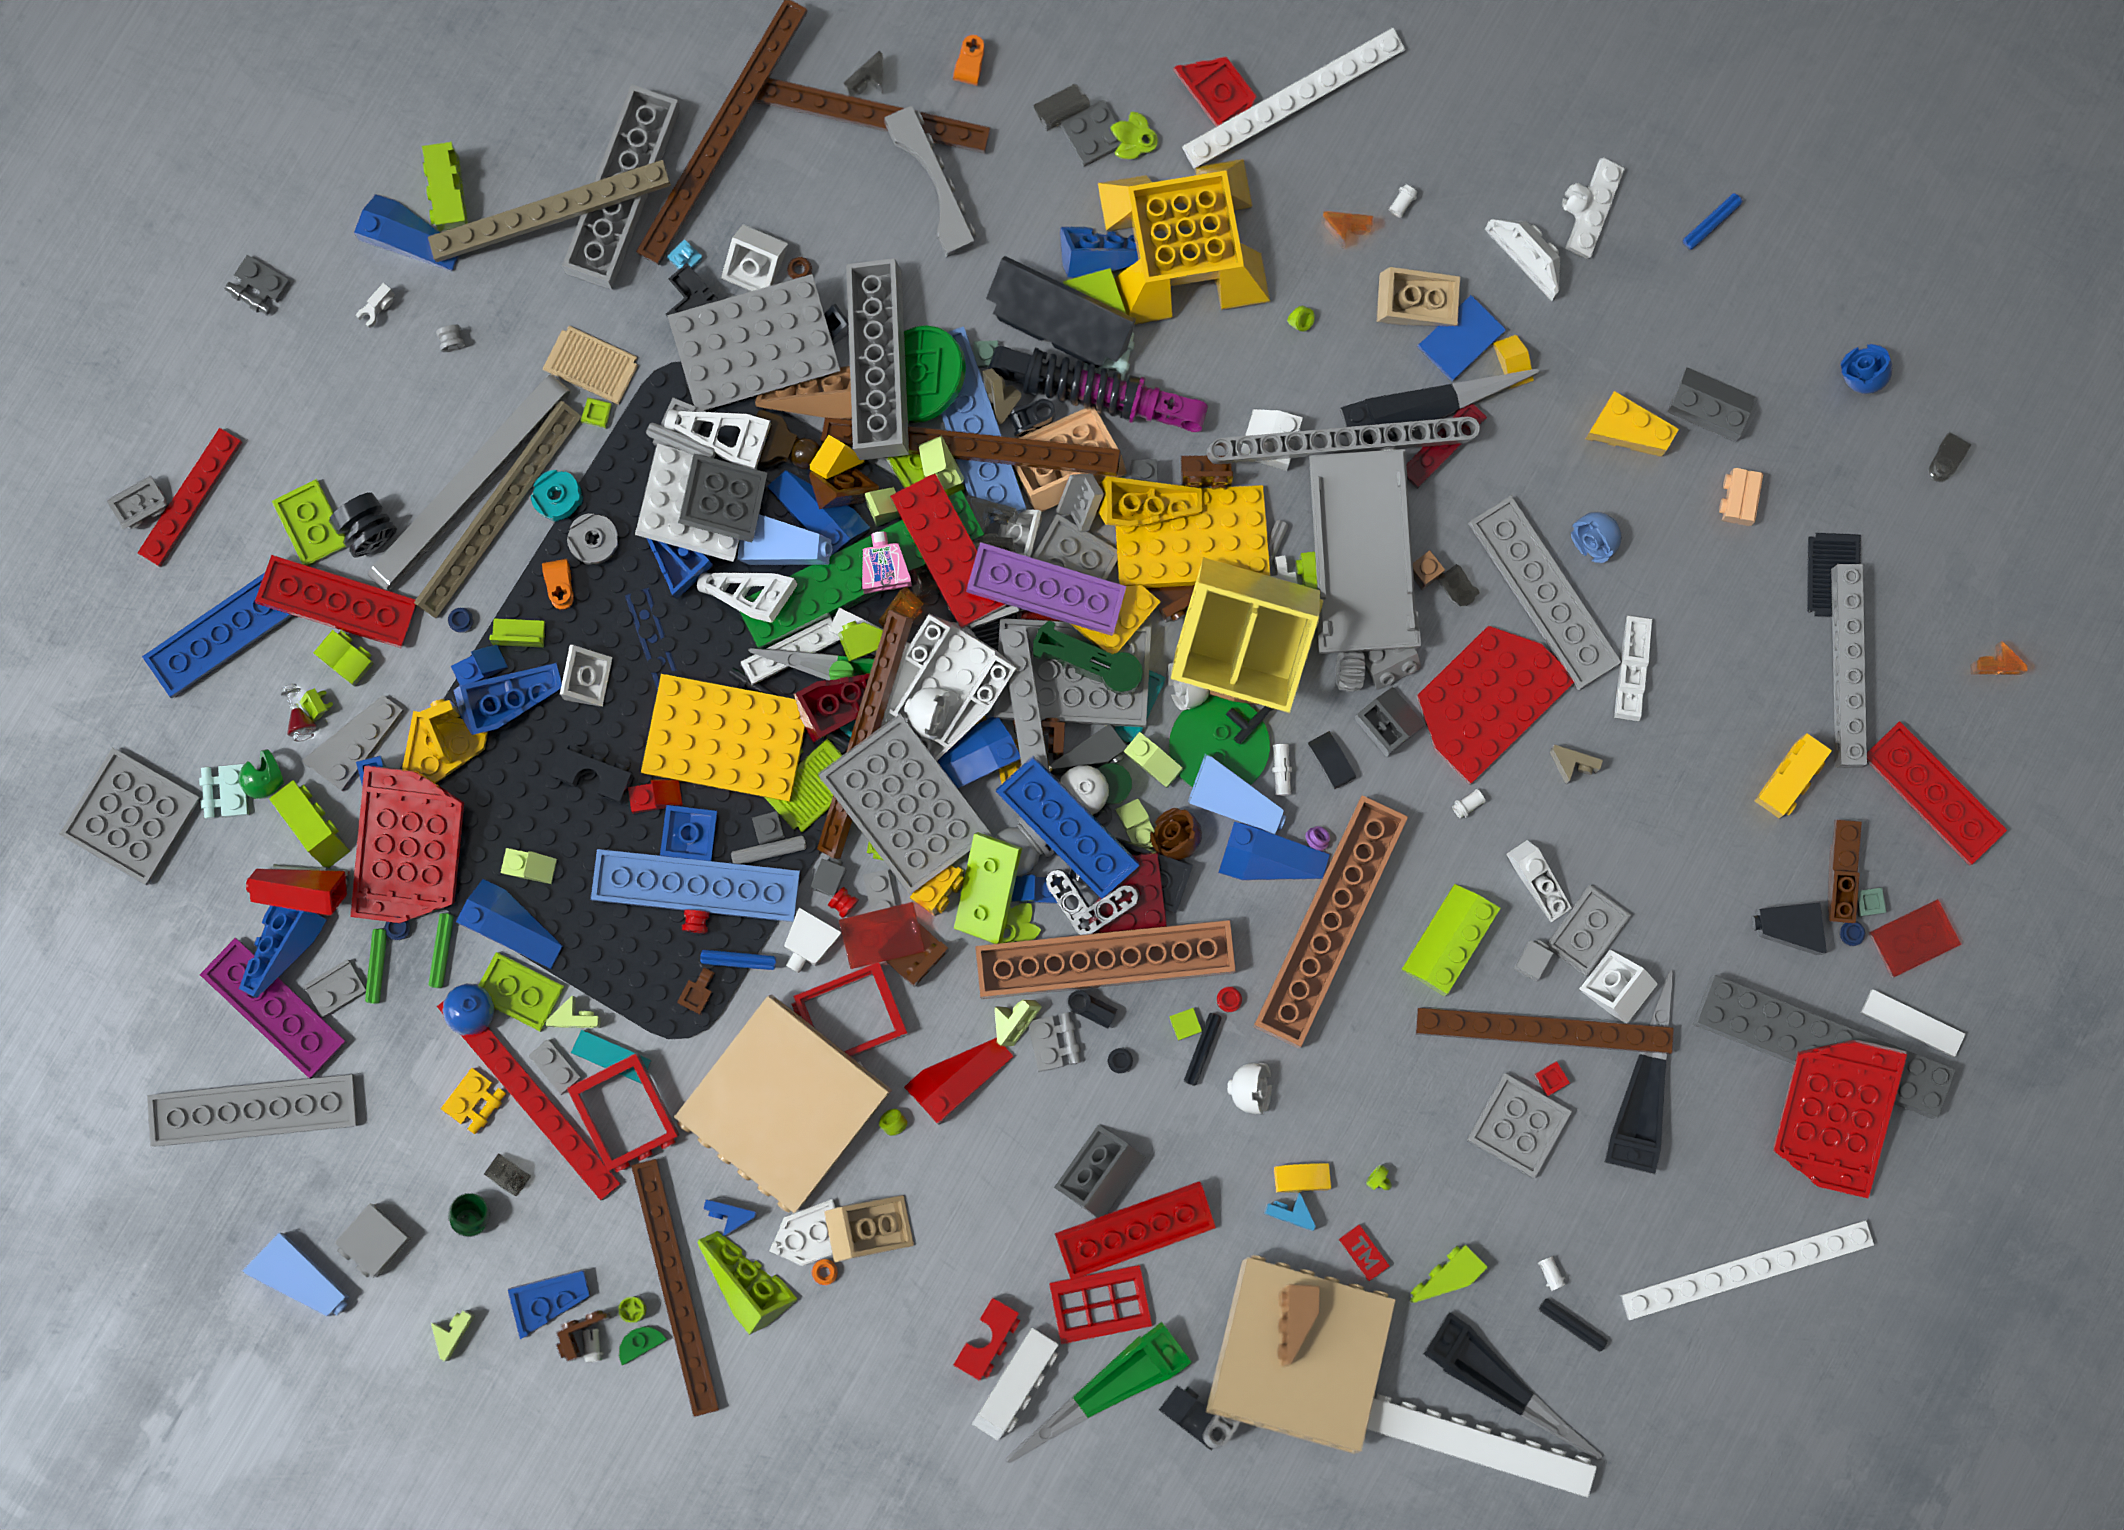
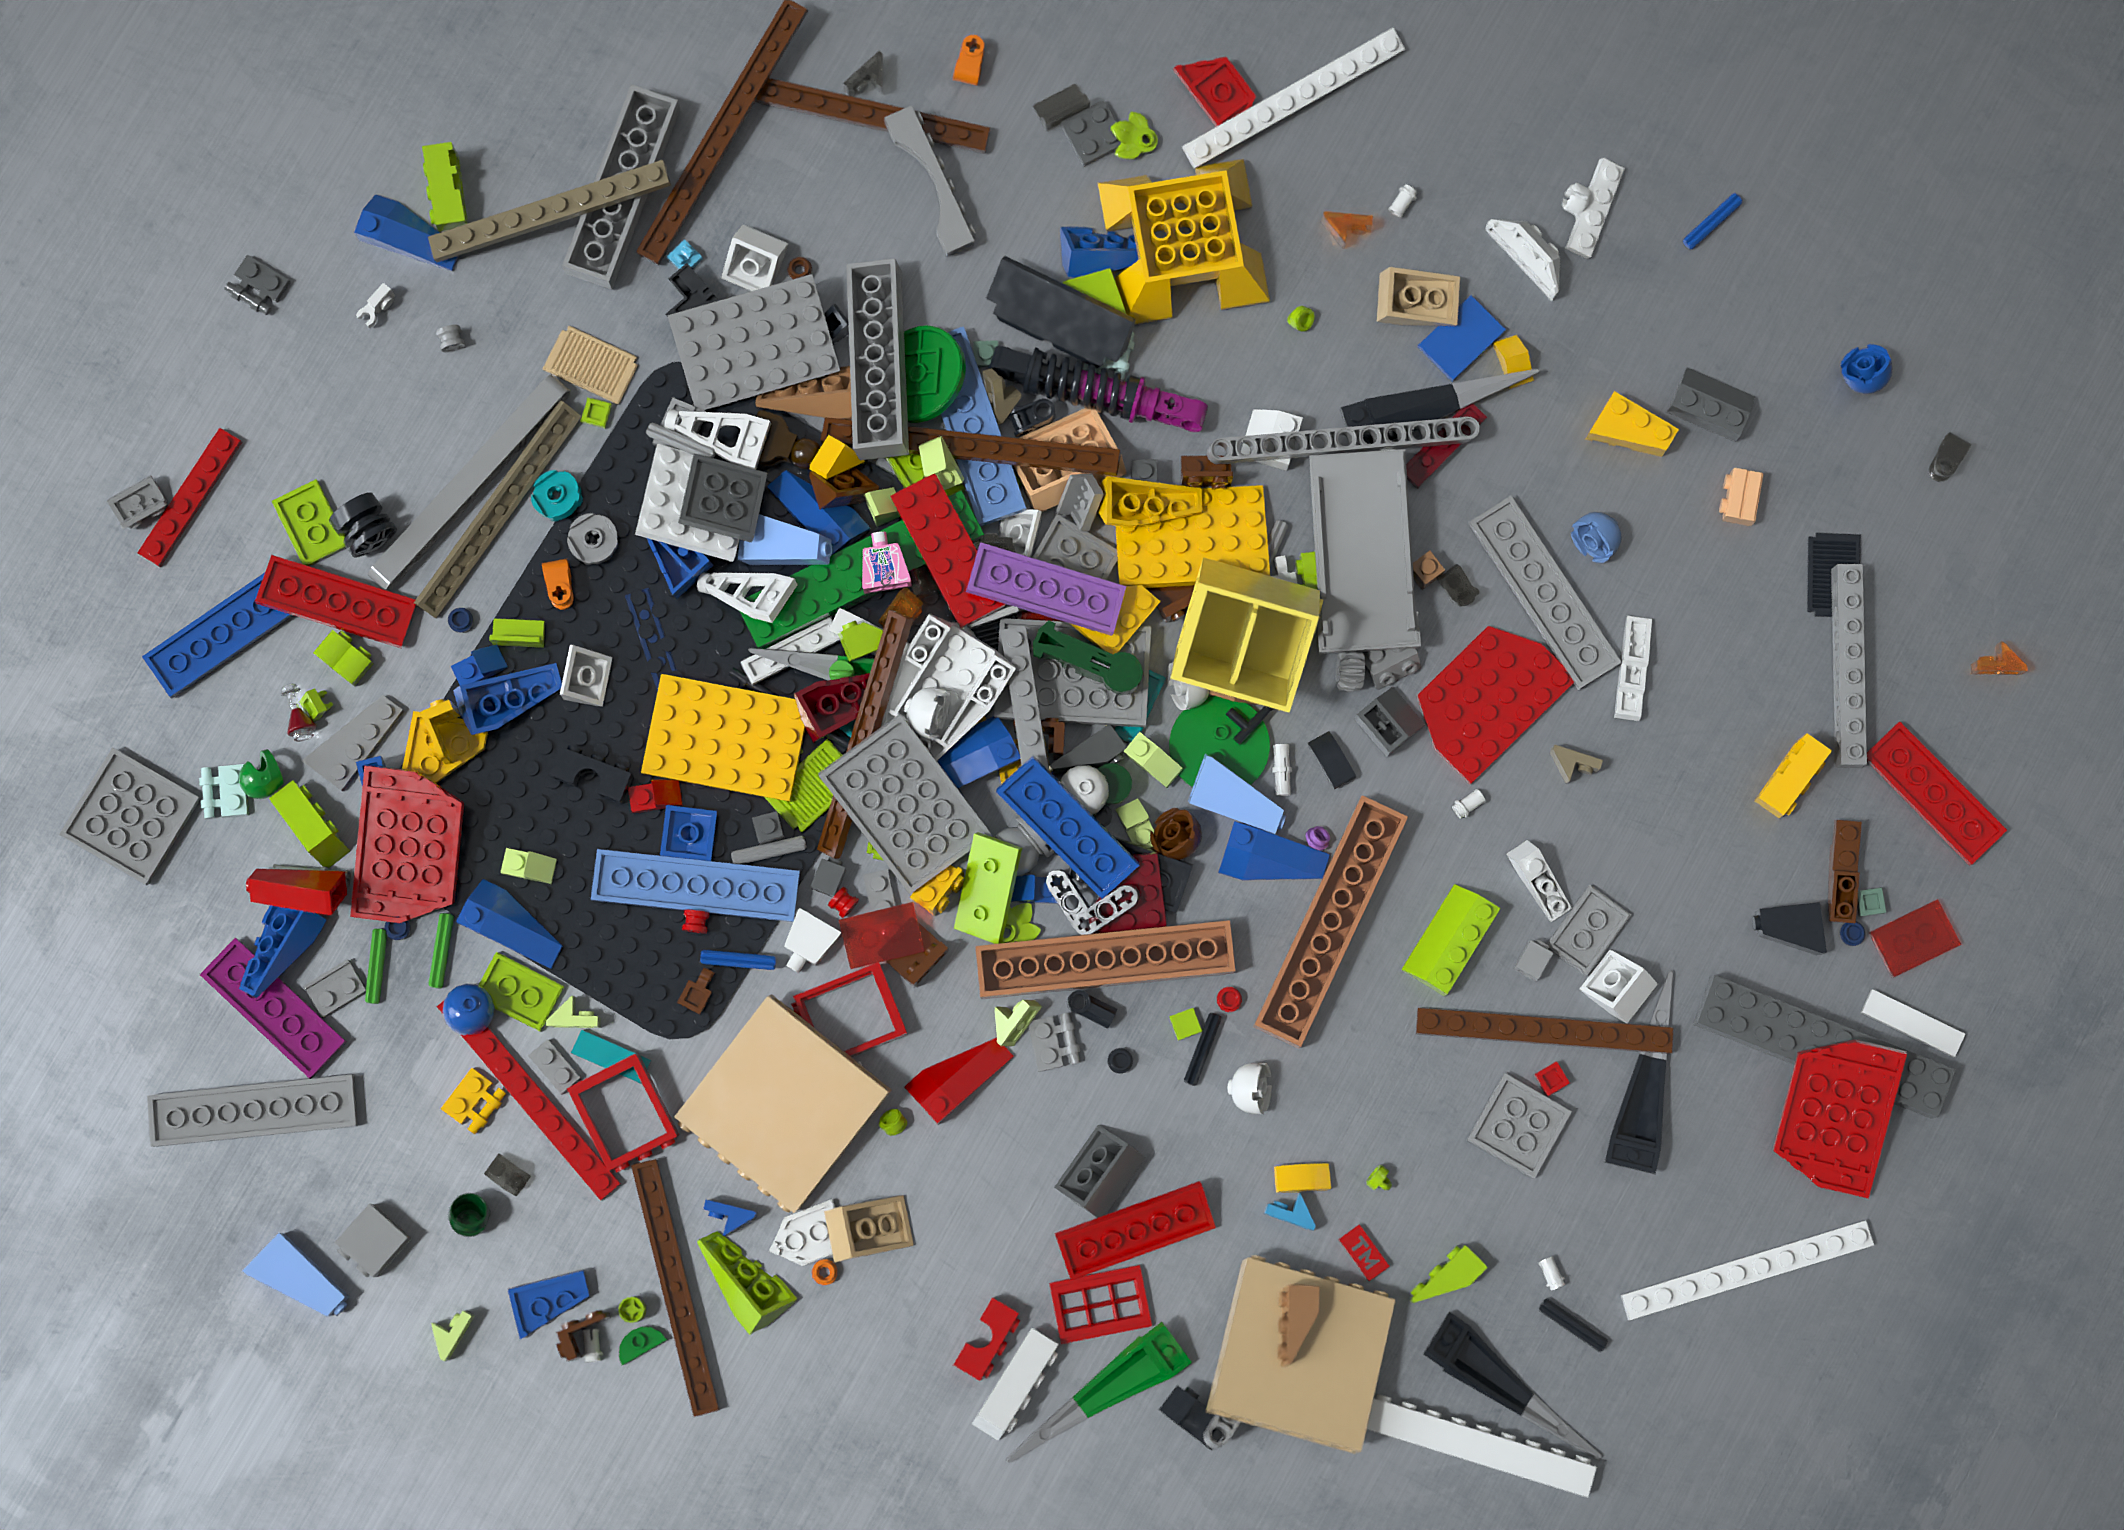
(986, 510): clear smoke slope -> none

